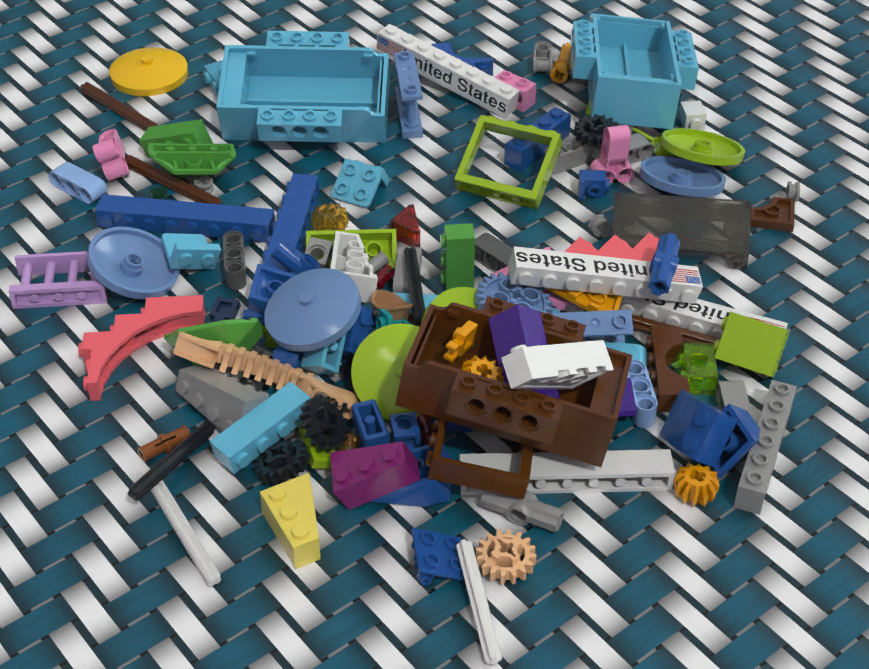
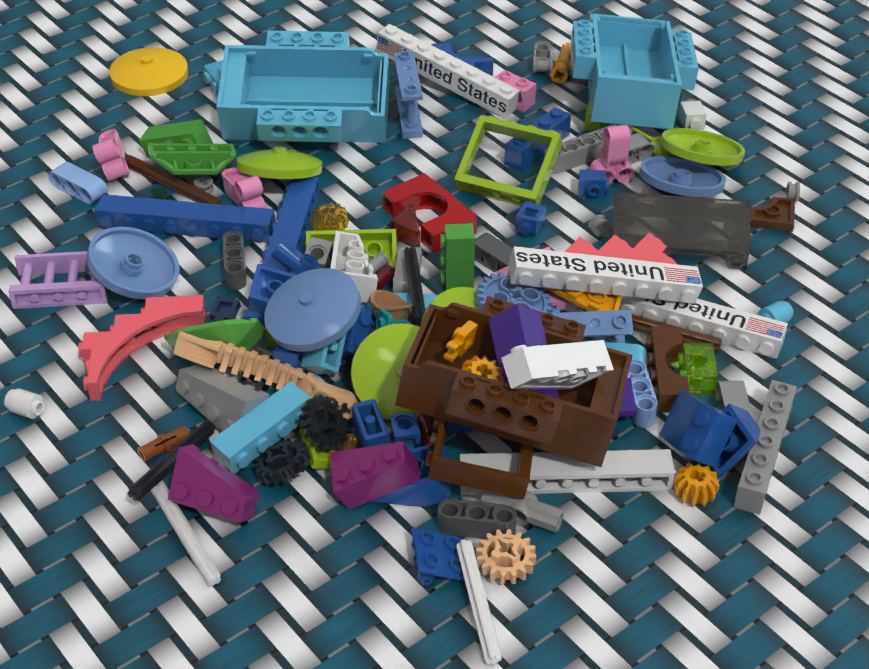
(24, 403): none -> white brick
(117, 106): reddish brown axle -> none
(190, 251): medium azure bracket -> none
(209, 487): none -> magenta wedge
(243, 189): none -> bright pink piece
(279, 164): none -> lime dish
(293, 519): light yellow wedge -> none
(358, 183): medium azure bracket -> none
(428, 194): none -> red arch
(475, 518): none -> dark grey beam
(529, 224): none -> blue brick
(591, 129): black gear -> none
(664, 264): blue piece -> none
(751, 344): lime brick -> none
(778, 311): none -> medium azure brick

